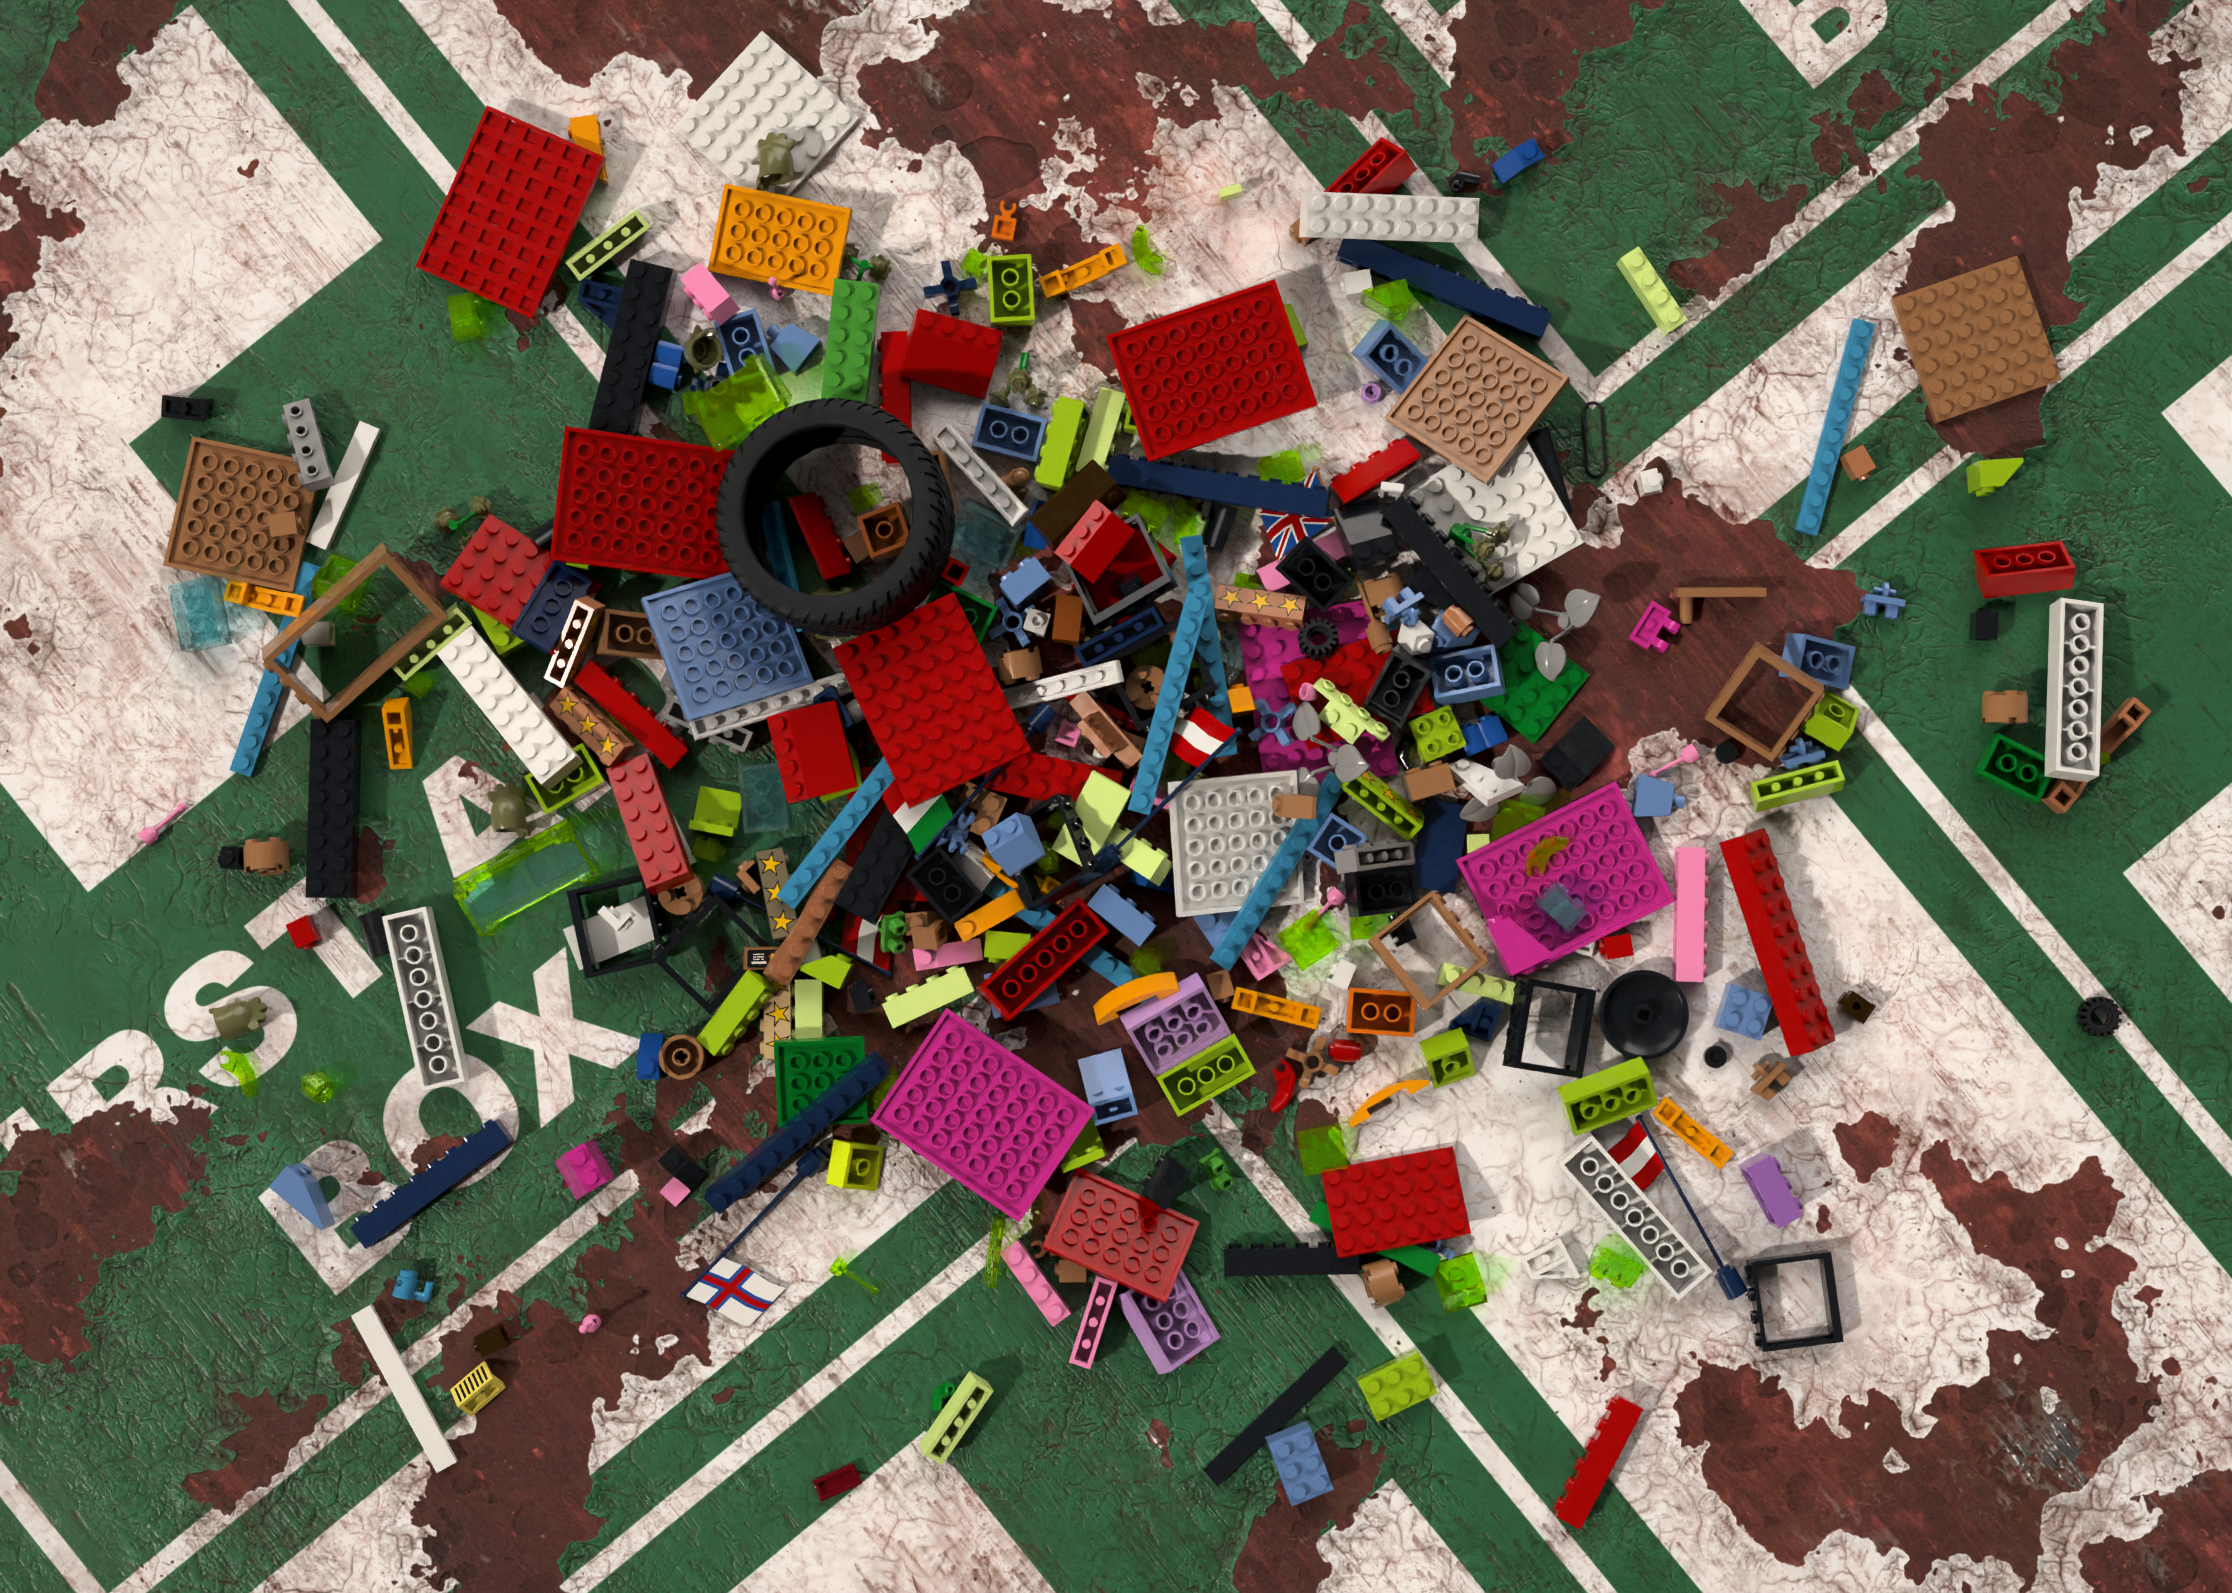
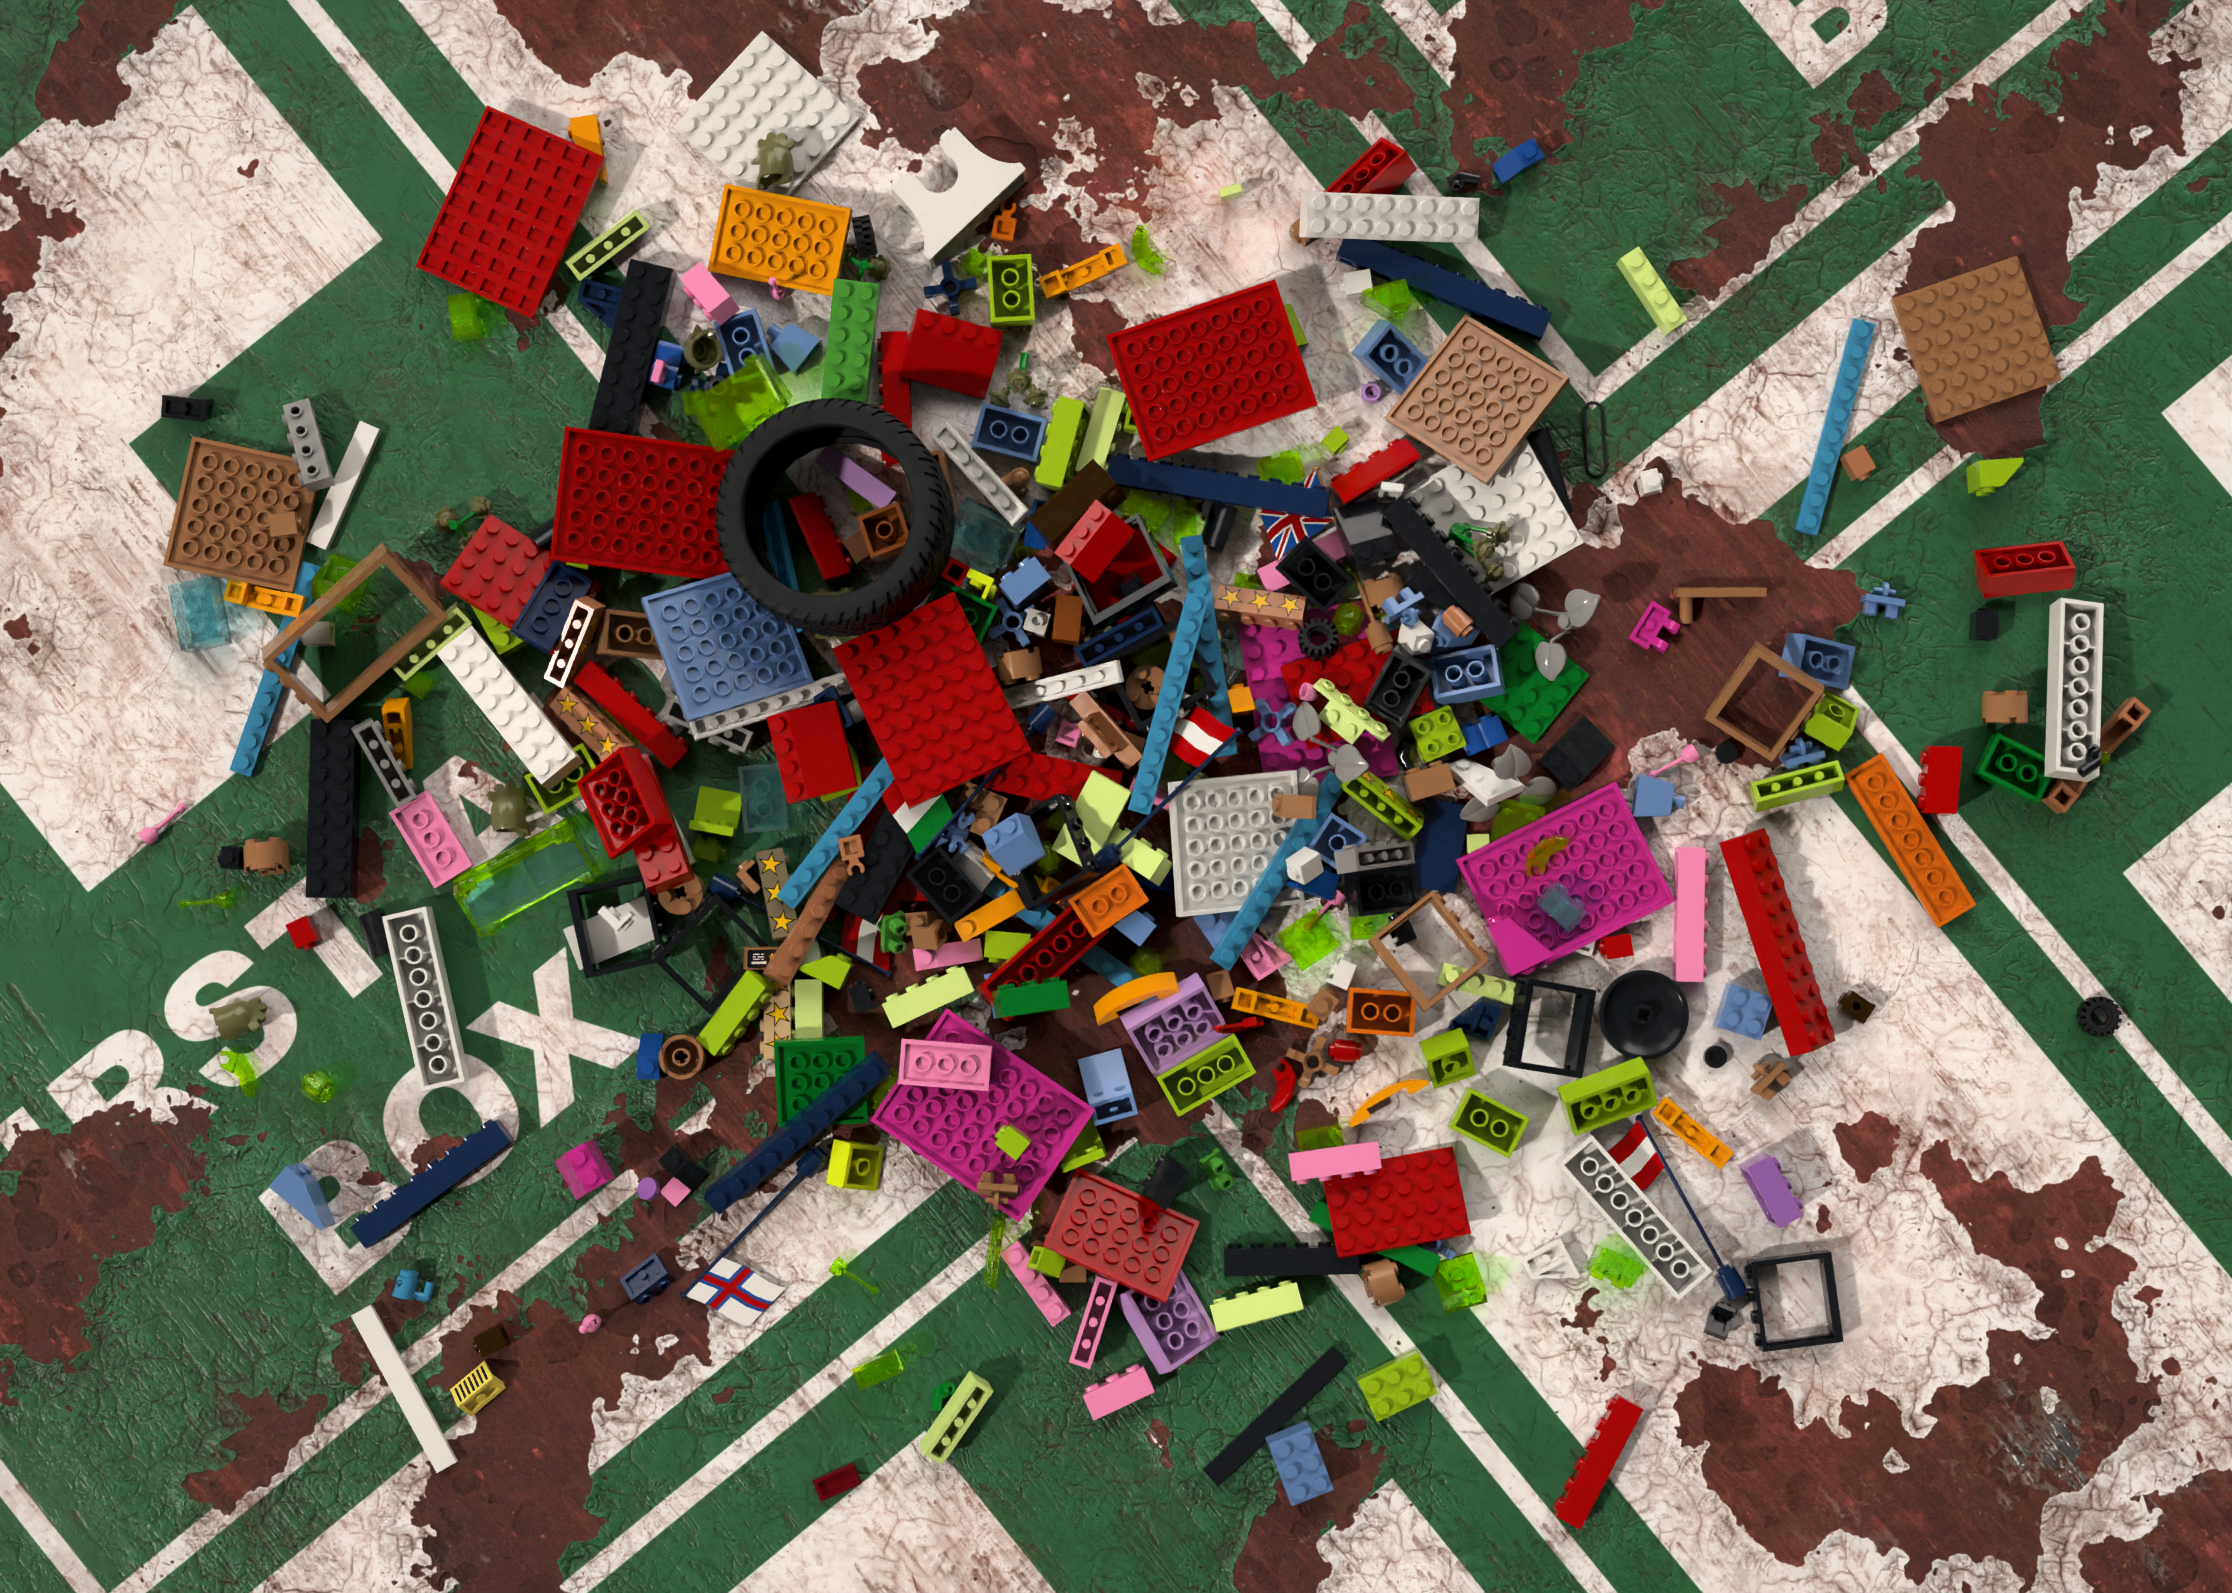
(221, 900): none -> clear neon green hinge
(381, 758): none -> light grey brick
(431, 839): none -> bright pink plate
(624, 802): none -> red slope
(647, 1280): none -> dark blue bracket
(648, 1189): none -> medium lavender tile
(659, 372): none -> bright pink tile
(852, 849): none -> nougat plate
(855, 477): none -> lavender tile
(864, 236): none -> black tyre
(877, 1369): none -> clear neon green brick
(945, 1064): none -> bright pink plate
(954, 214): none -> white piece
(981, 581): none -> neon yellow bracket
(997, 1193): none -> medium nougat hips
(1012, 1141): none -> lime brick
(1030, 997): none -> green brick
(1046, 1262): none -> lime brick
(1108, 900): none -> orange plate
(1118, 1391): none -> bright pink brick
(1247, 1024): none -> red piece
(1256, 1307): none -> yellowish green brick
(1304, 865): none -> white brick
(1321, 886): none -> blue slope
(1323, 1003): none -> medium nougat bracket
(1334, 1161): none -> bright pink brick
(1336, 441): none -> lime plate
(1348, 618): none -> clear neon green head
(1488, 1122): none -> lime brick
(1719, 1320): none -> black bracket
(1909, 840): none -> orange plate
(1939, 780): none -> red slope
(2092, 760): none -> black arm

